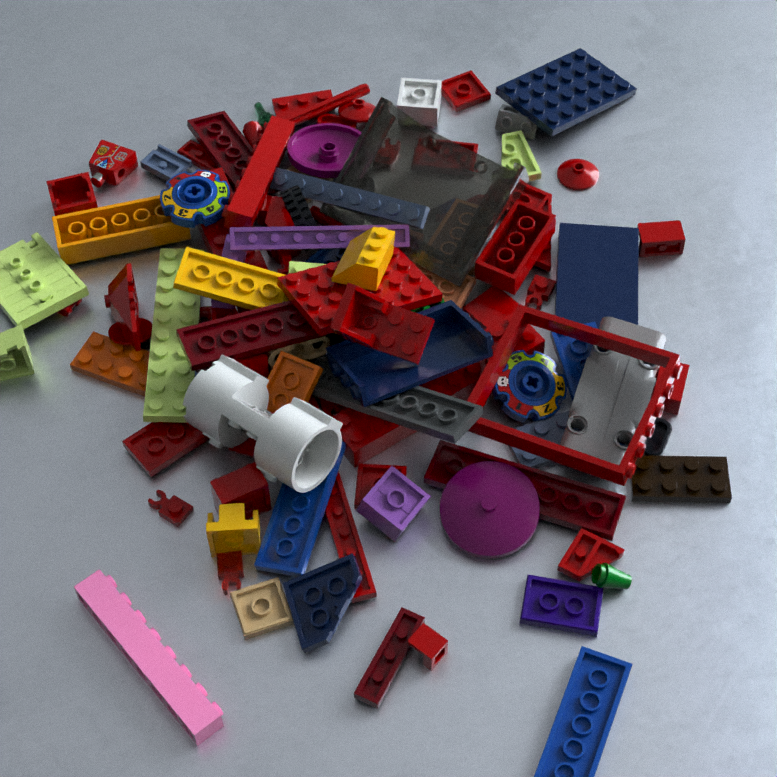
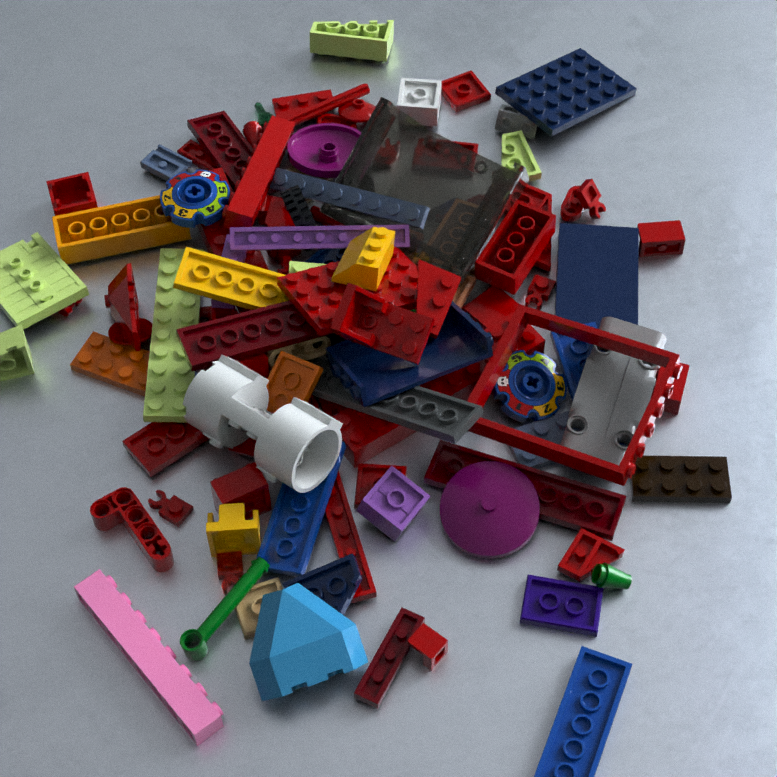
(111, 163): red torso -> none
(119, 513): none -> red beam
(222, 611): none -> green piece
(301, 642): none -> dark azure panel
(352, 39): none -> yellowish green wedge
(435, 293): none -> red wing
(571, 207): none -> red plate
(577, 174): red dish -> none
(589, 198): none -> red plate
(657, 443): black tile -> none

